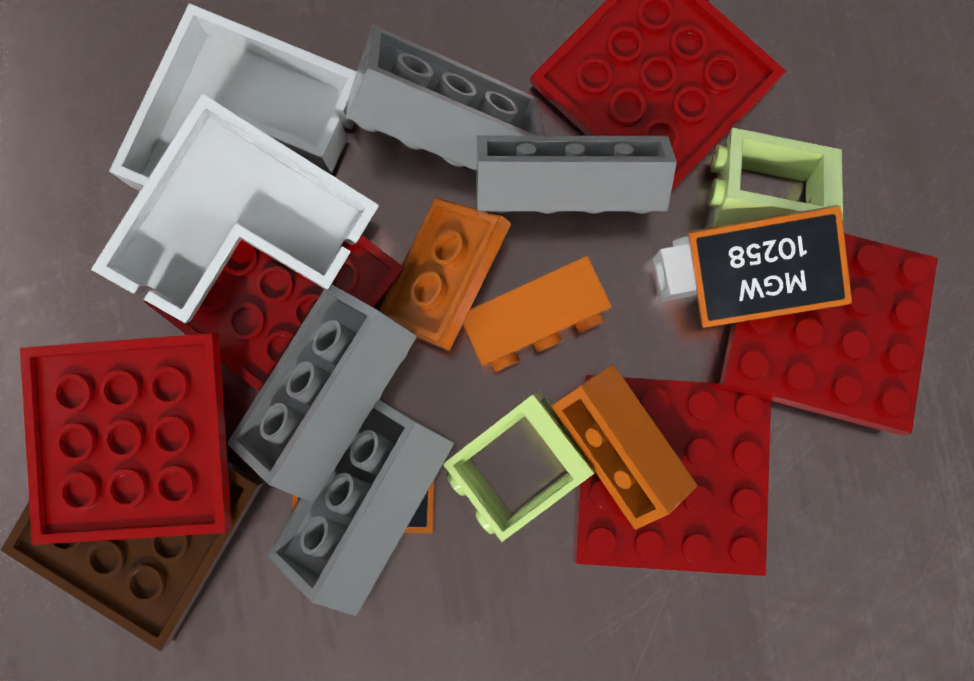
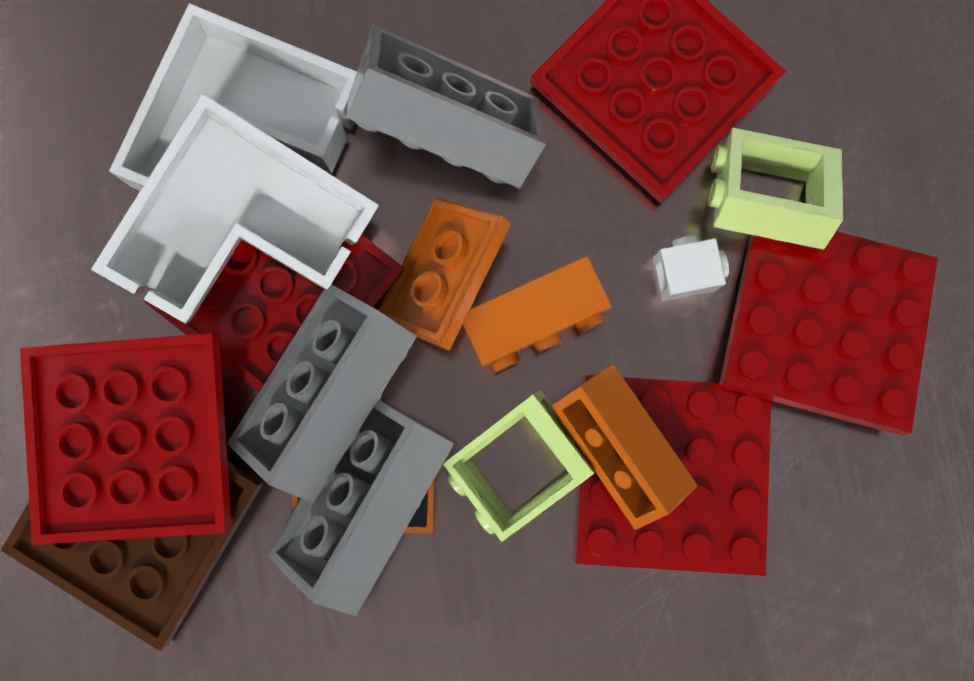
(574, 173): light grey brick -> none
(770, 266): black tile -> none

